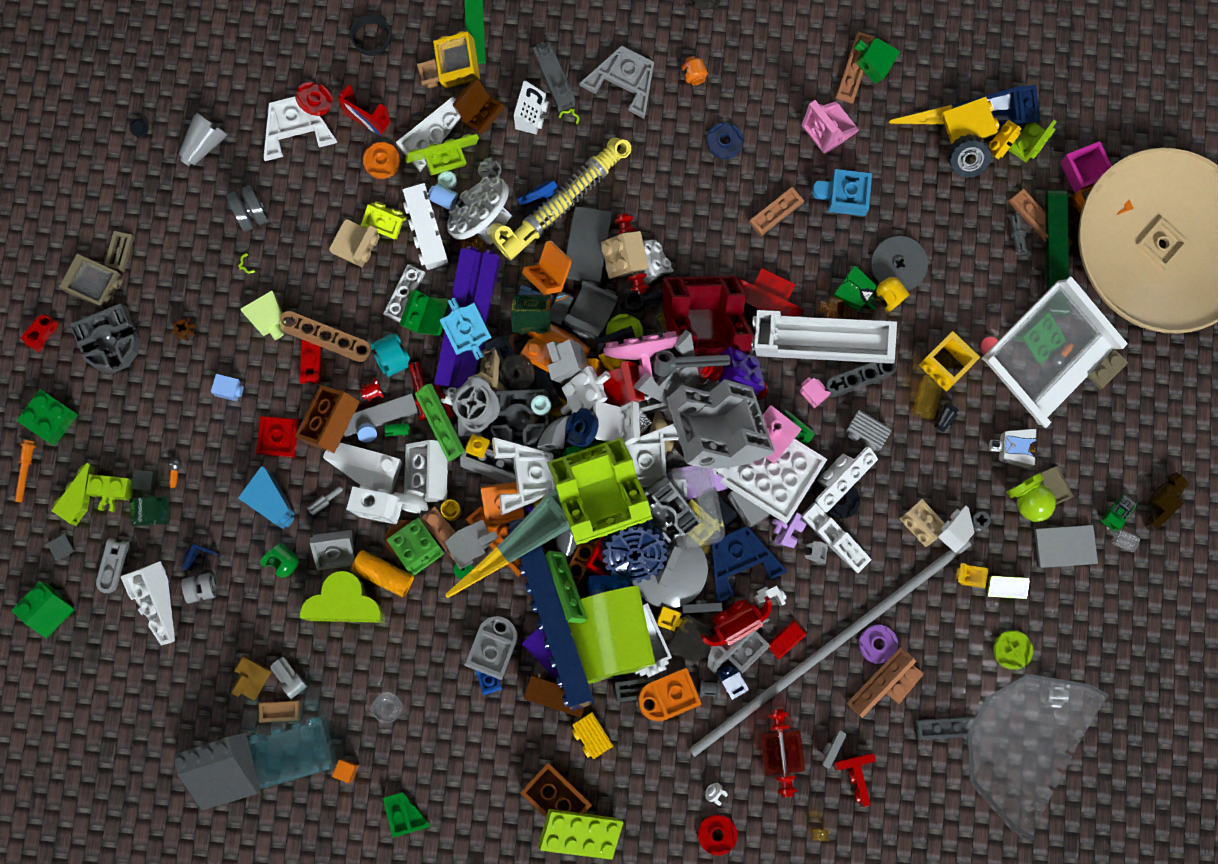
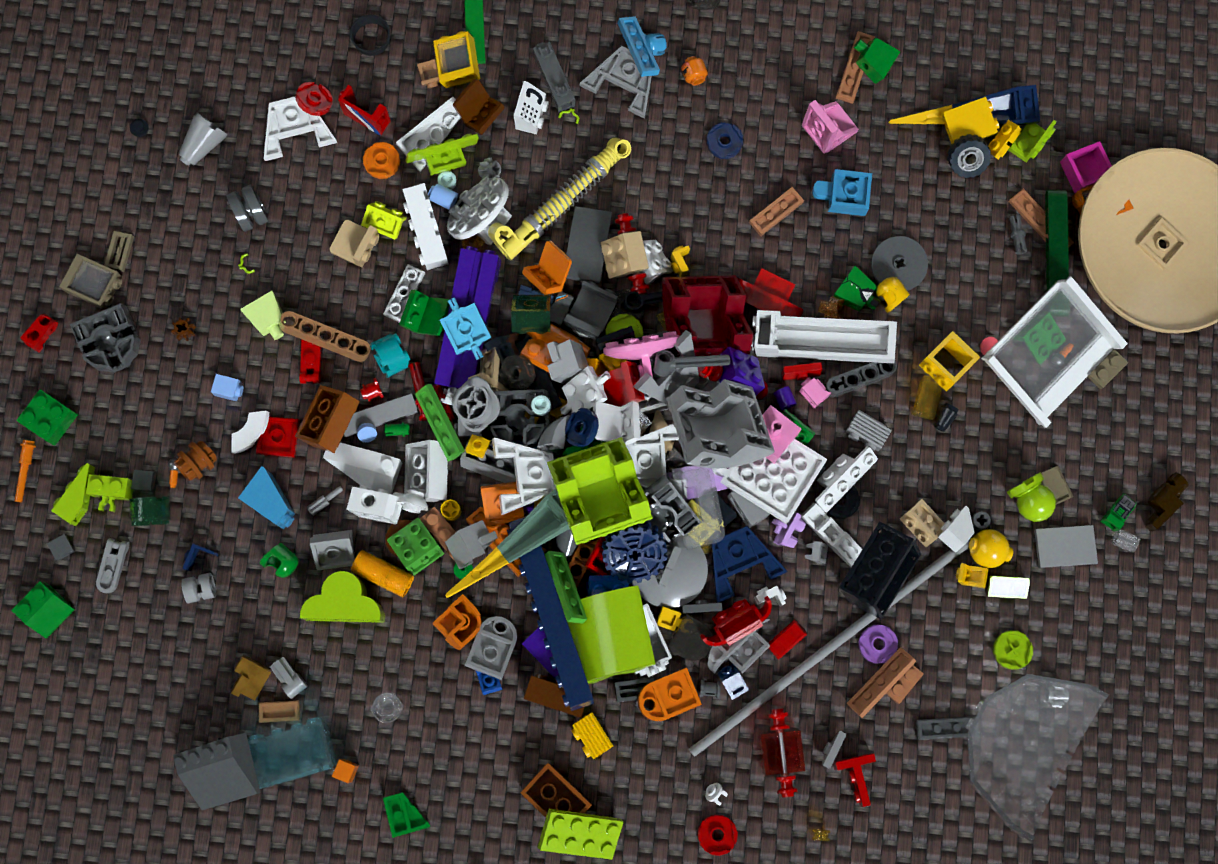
(151, 591): white wedge -> none
(195, 460): none -> dark orange piece
(248, 435): none -> white tile
(459, 622): none -> orange brick
(543, 190): blue wing -> none
(642, 46): none -> dark azure plate
(678, 263): none -> yellow bracket
(785, 398): none -> dark purple beam
(801, 372): none -> red plate
(880, 570): none -> black hose
(990, 548): none -> yellow brick
(1016, 447): torso -> none

